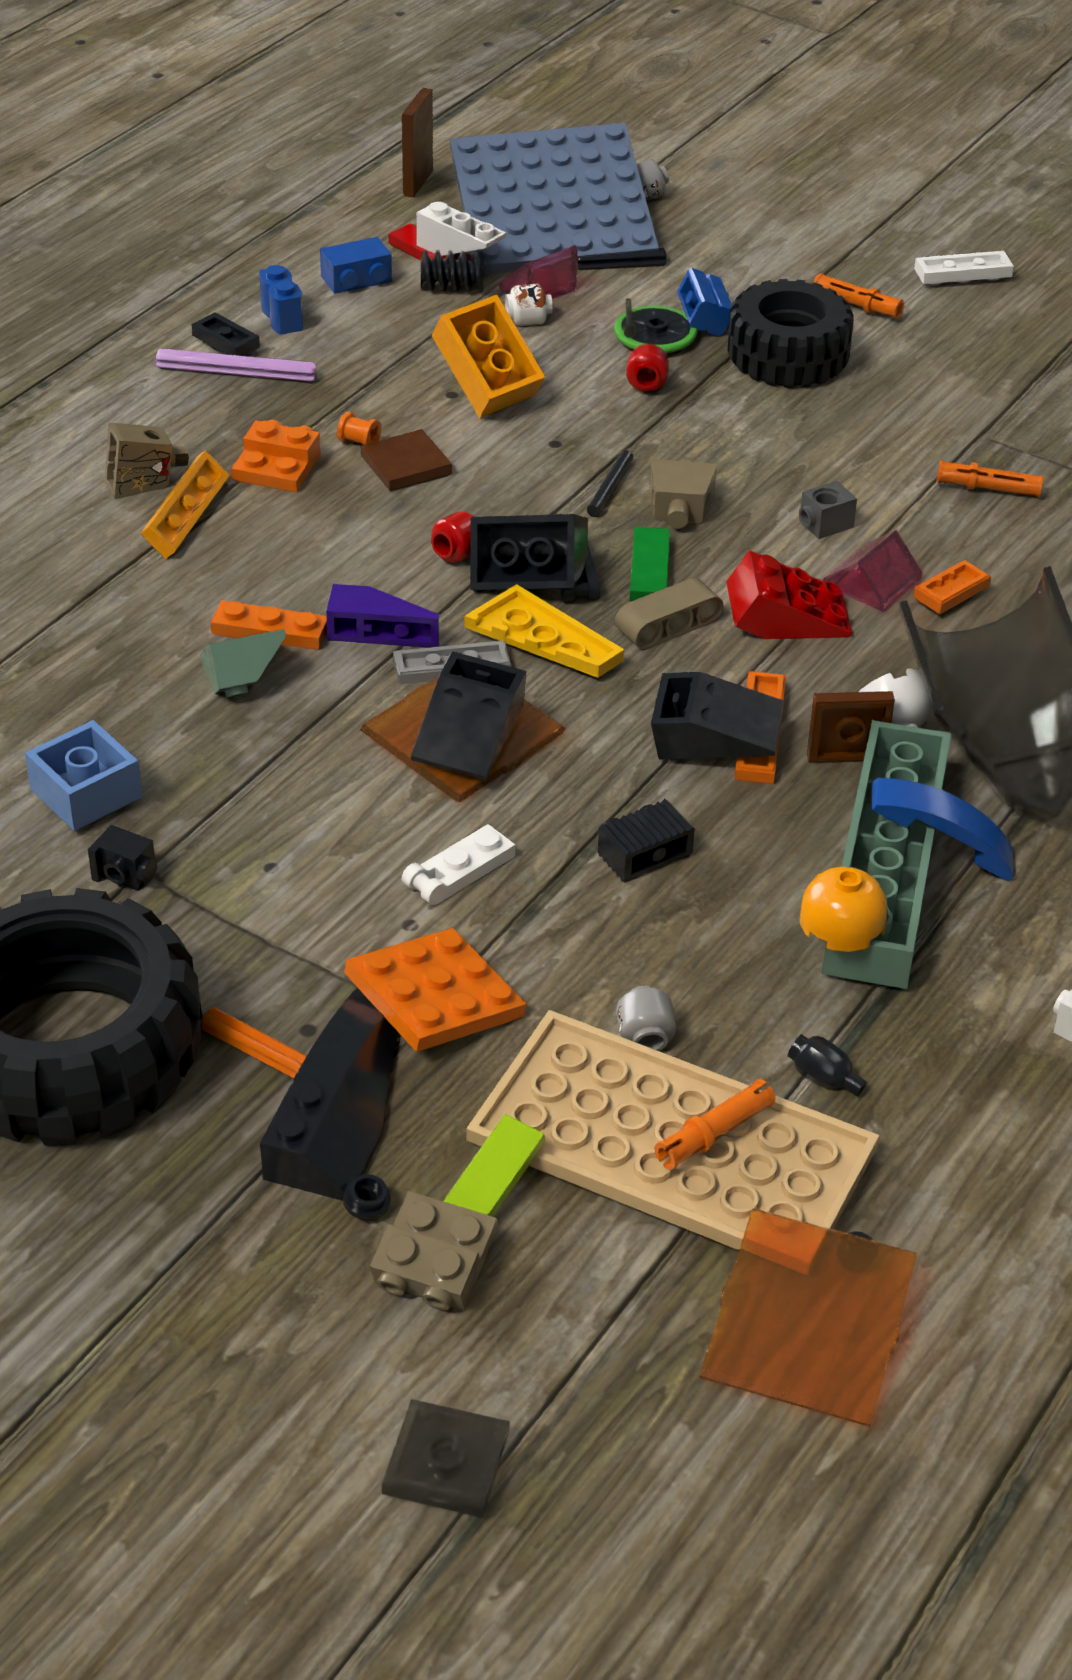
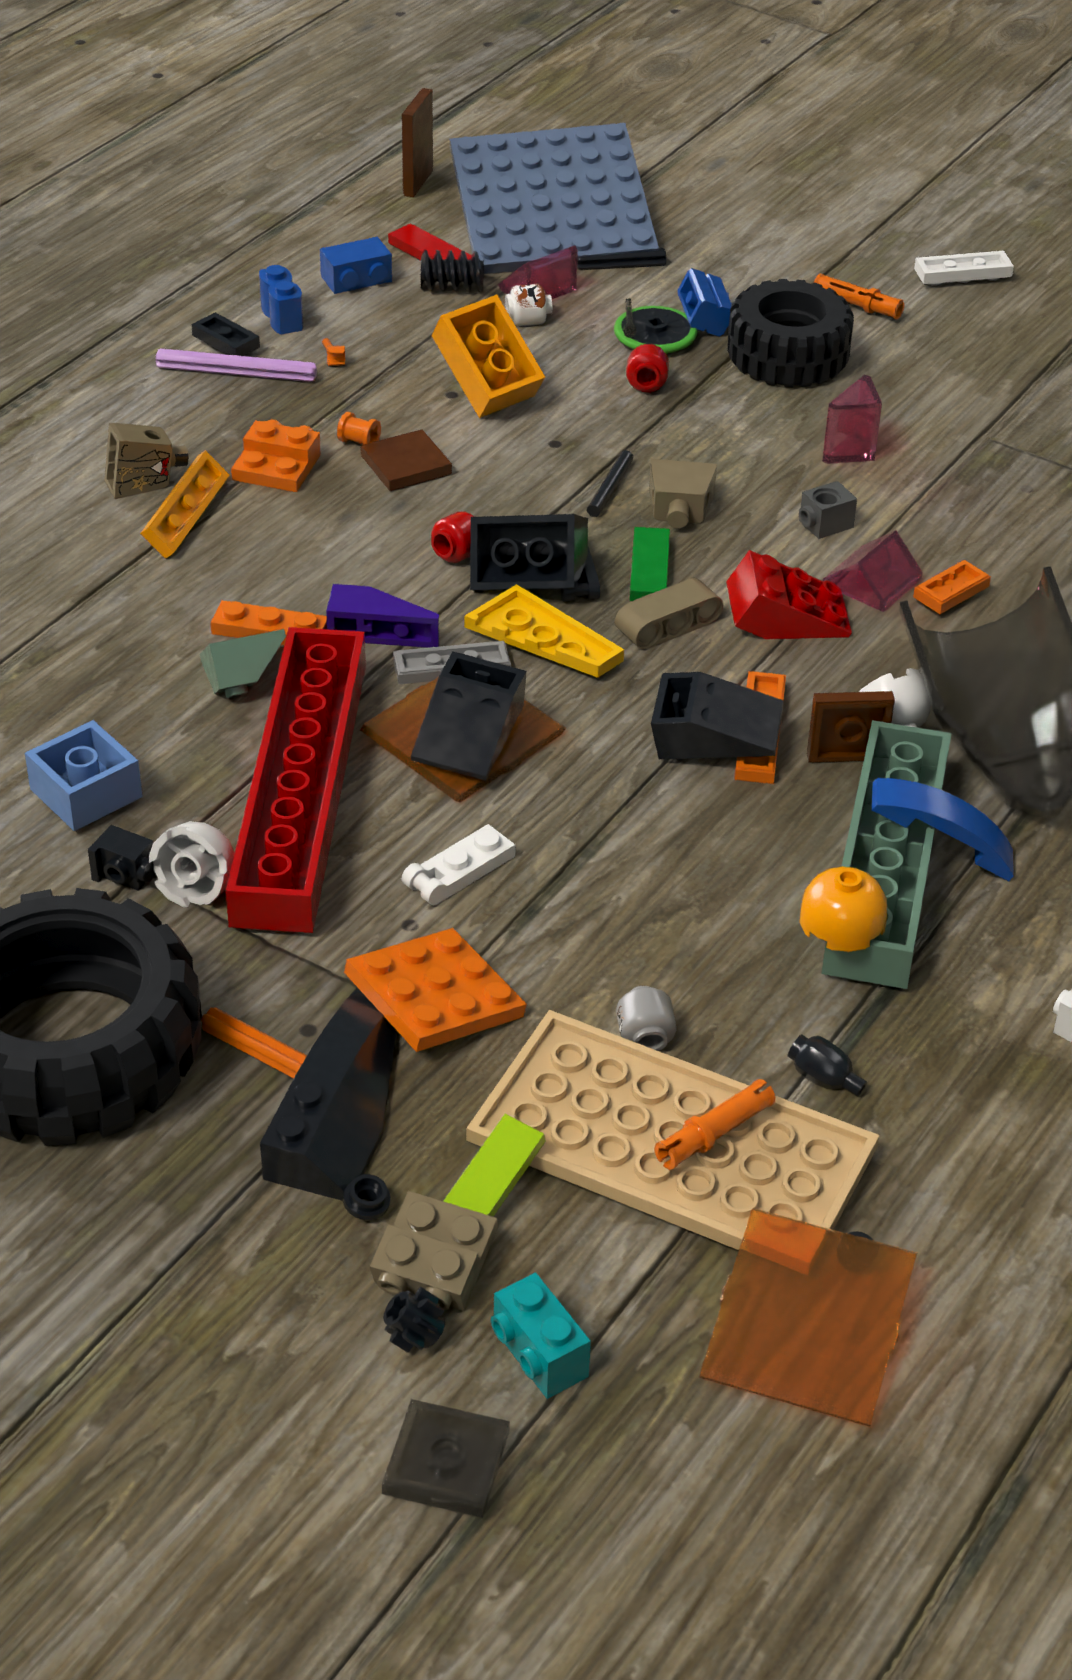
(192, 863): none -> white cylinder
(297, 782): none -> red brick
(335, 354): none -> orange hand
(414, 1319): none -> black gear
(449, 229): white slope -> none
(541, 1335): none -> teal brick
(645, 839): black brick -> none
(652, 179): light grey head -> none
(853, 424): none -> clear pink slope
(989, 478): orange pin -> none

